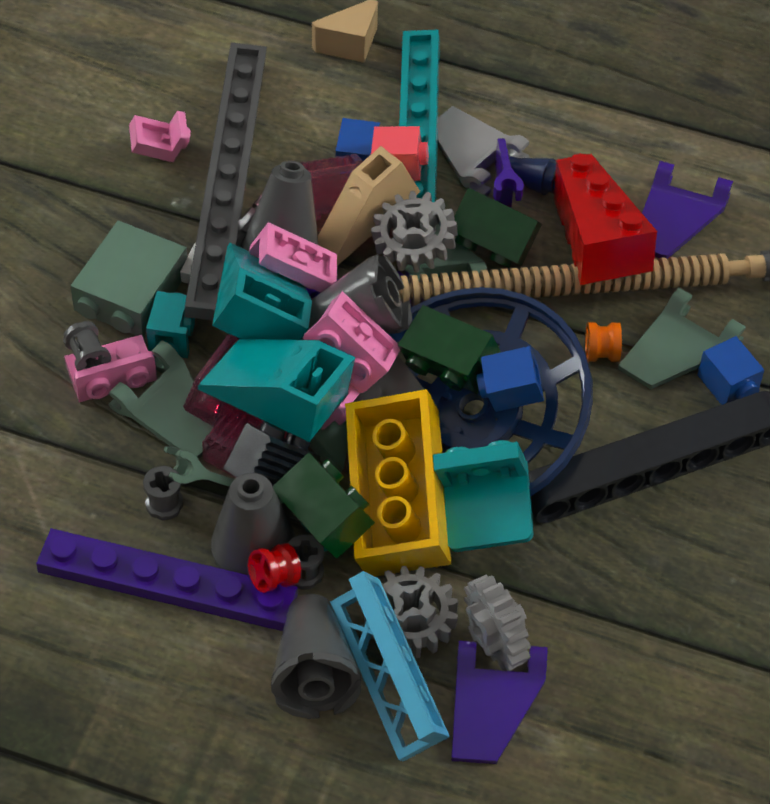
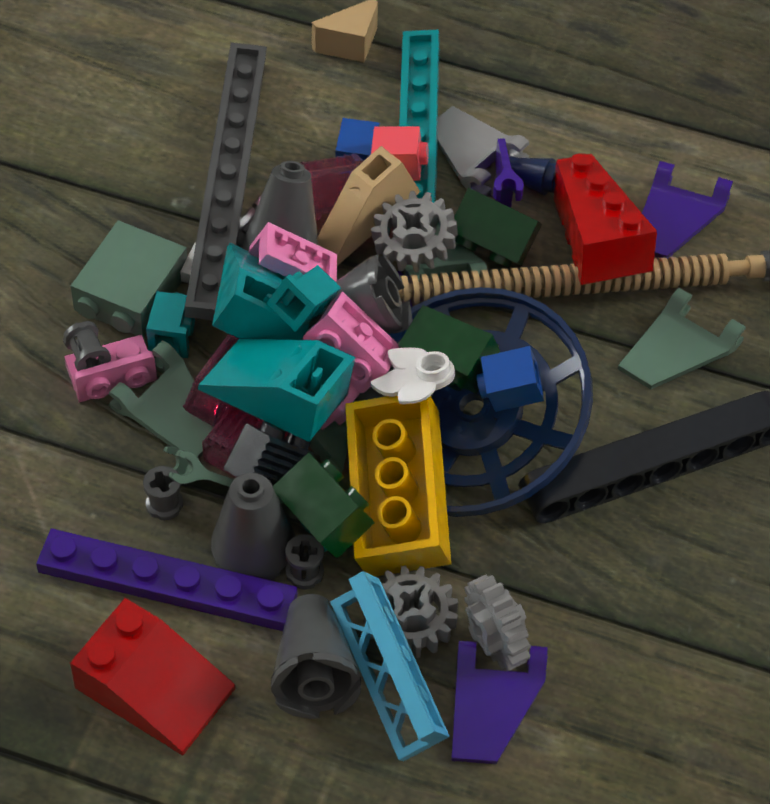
(150, 677): none -> red slope
(159, 138): bright pink bracket -> none
(274, 567): red wheel -> none
(303, 297): none -> teal brick
(414, 375): none -> white plate
(485, 495): teal bracket -> none
(603, 341): orange wheel -> none
(730, 371): blue brick -> none

